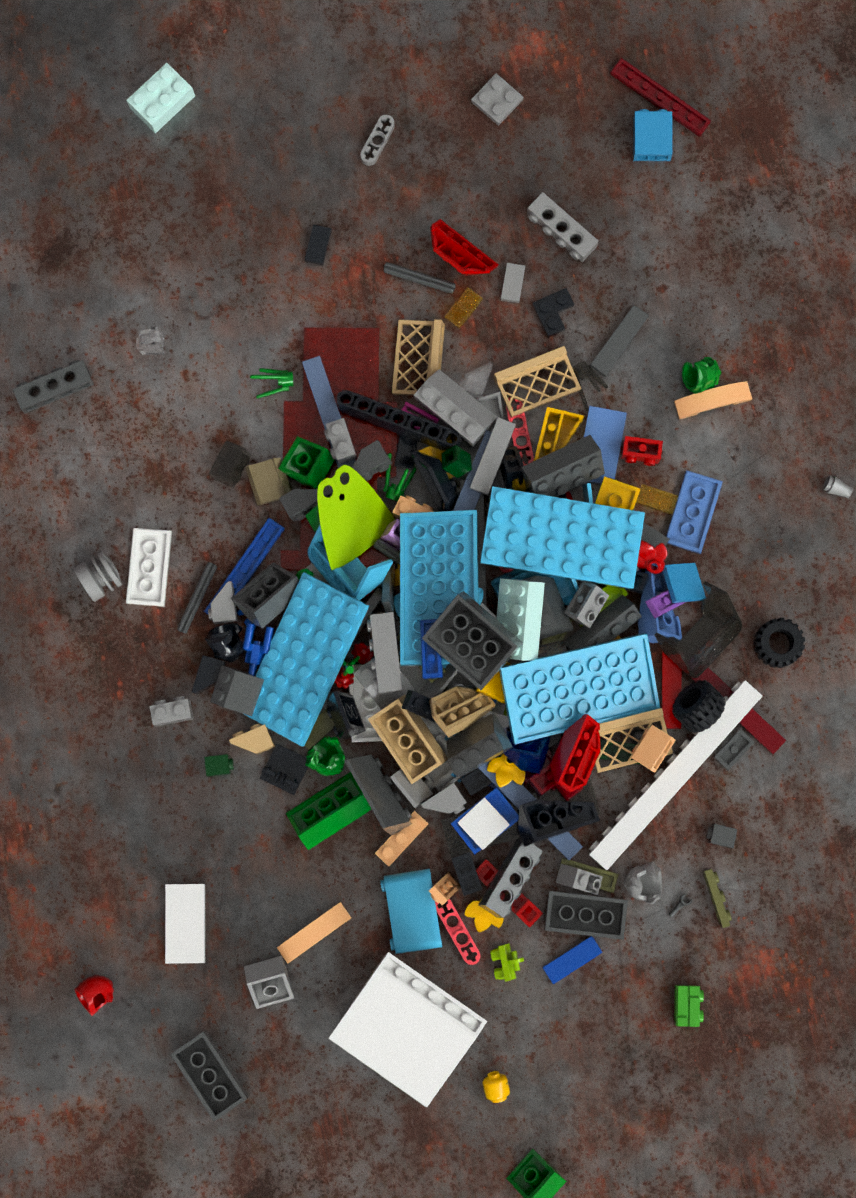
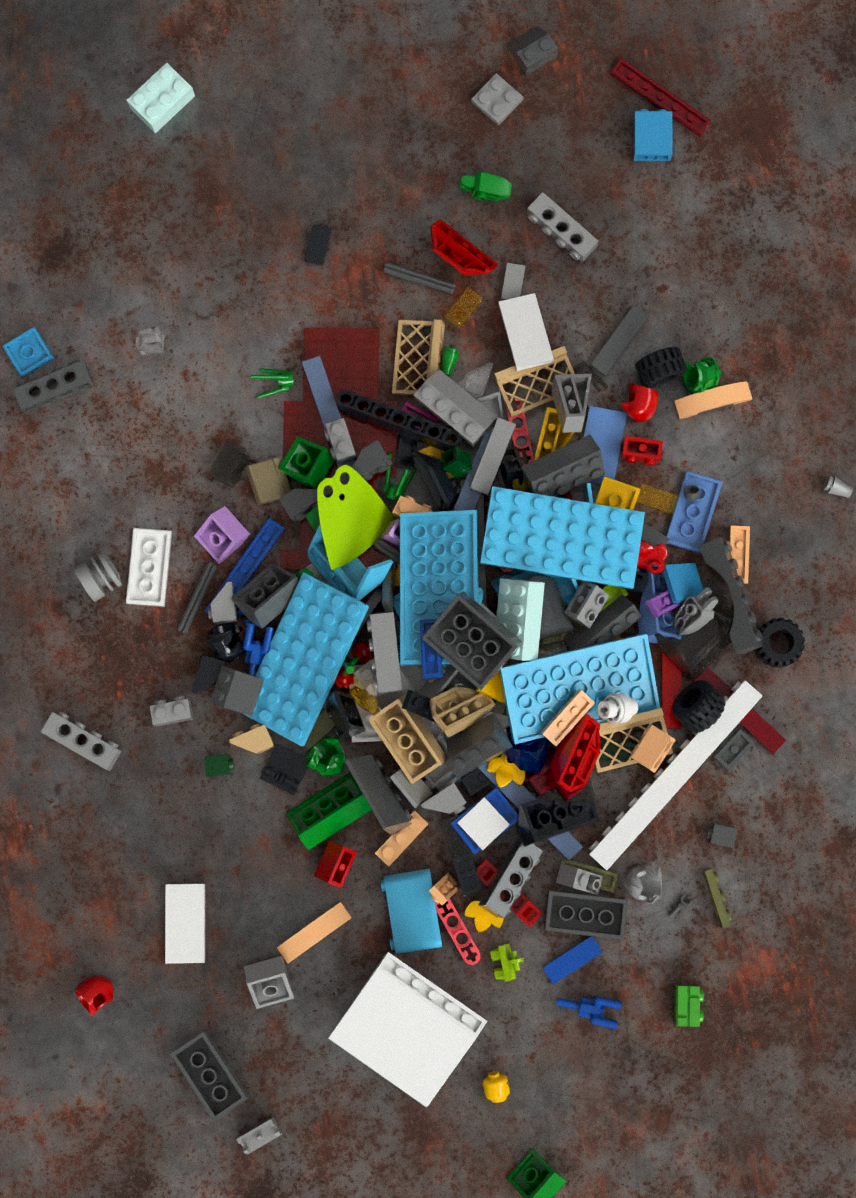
(28, 352): none -> dark azure tile
(53, 730): none -> light grey brick
(221, 534): none -> lavender slope
(259, 1135): none -> light grey hinge
(335, 864): none -> red brick
(364, 700): none -> clear yellow plate
(379, 126): light grey beam -> none
(448, 360): none -> green cone
(486, 186): none -> green hinge
(526, 332): none -> white tile
(533, 50): none -> dark grey slope
(548, 309): black plate -> none
(567, 717): none -> light nougat plate
(571, 399): none -> light grey wedge
(593, 1009): none -> blue plant
(617, 708): none -> white piece
(641, 403): none -> red piece
(661, 367): none -> black tyre
(691, 493): none -> dark grey hinge
(695, 612): none -> light grey hinge
(739, 542): none -> light nougat plate
(743, 632): none -> dark grey arch

